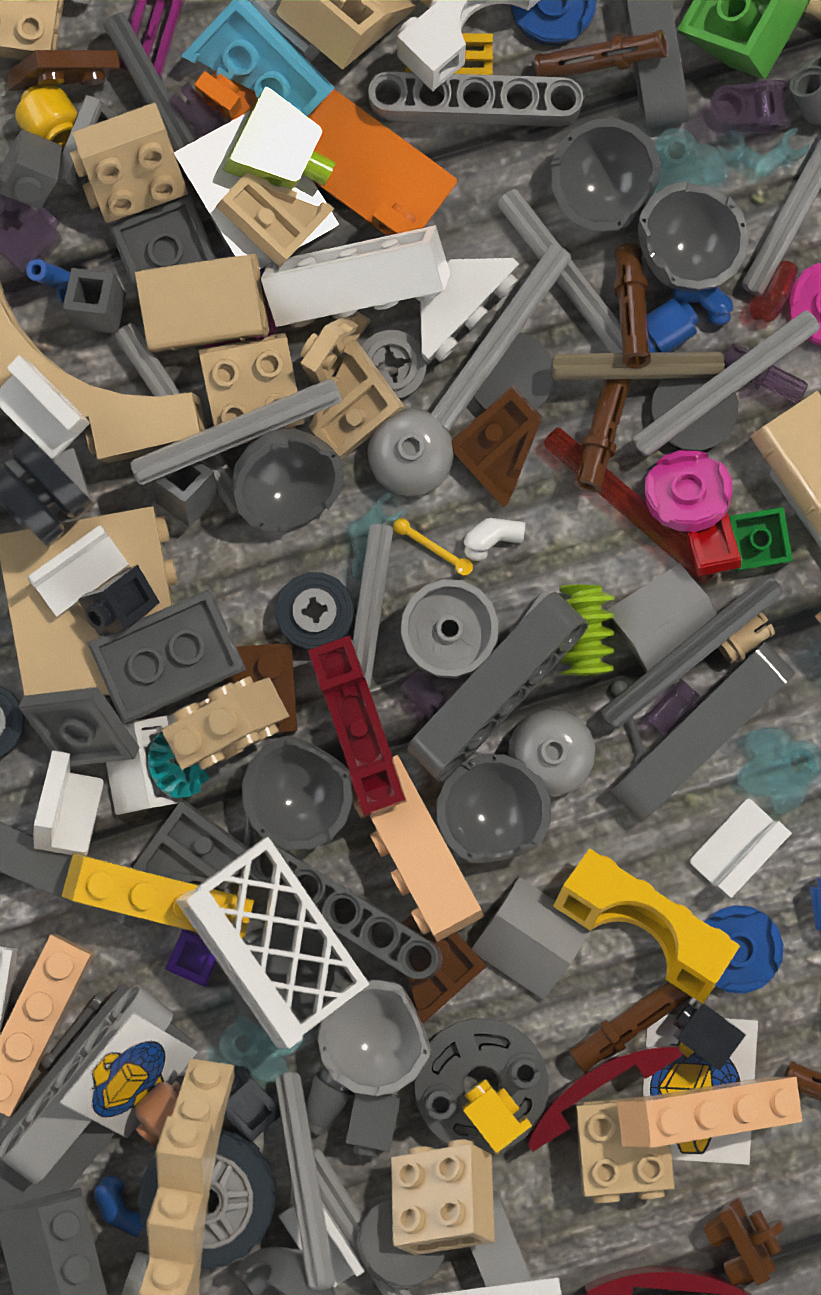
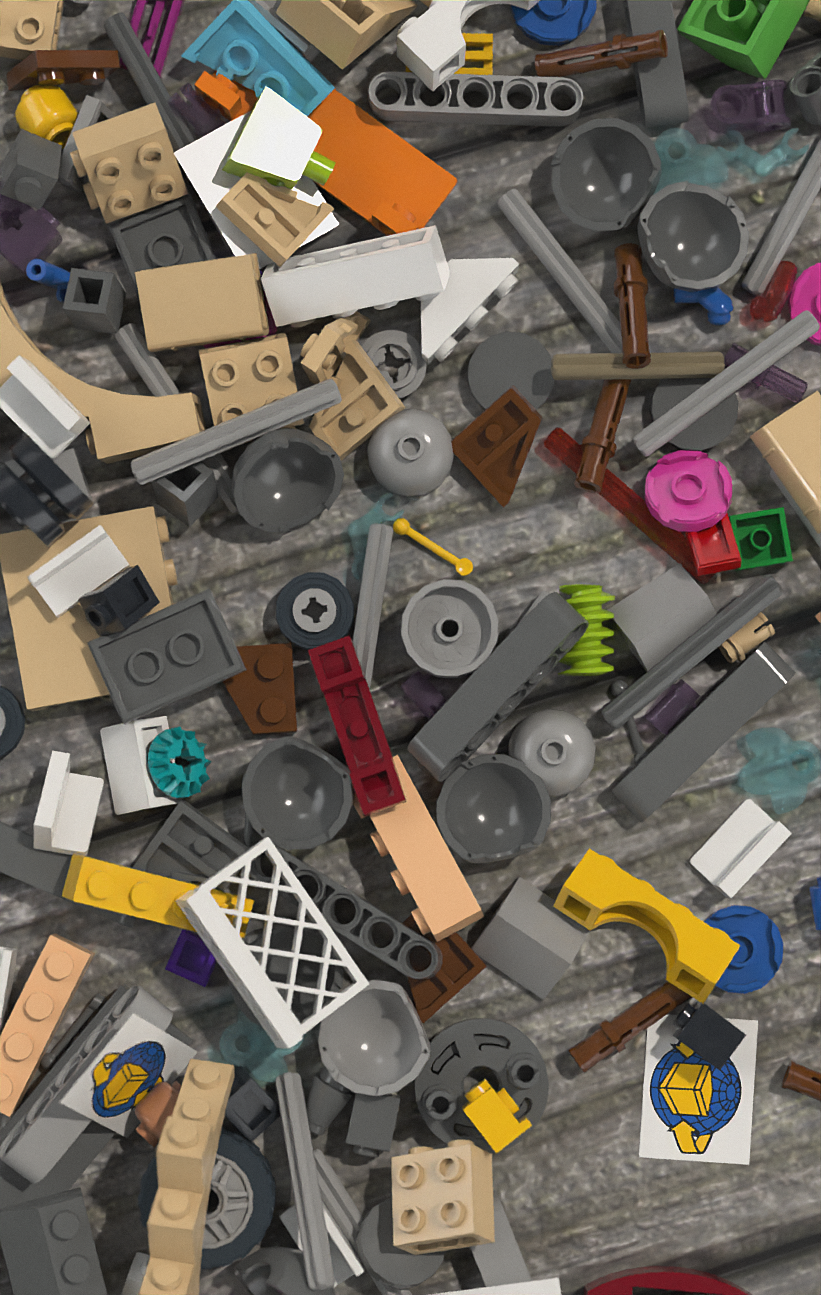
(80, 725): dark grey tile -> none
(112, 1206): blue arm -> none
(225, 723): tan brick -> none
(489, 533): white arm -> none
(501, 336): light grey axle -> none
(615, 1169): tan brick -> none
(647, 1059): dark red slope -> none
(671, 326): blue brick -> none
(709, 1111): light nougat brick -> none
(752, 1238): reddish brown hips -> none

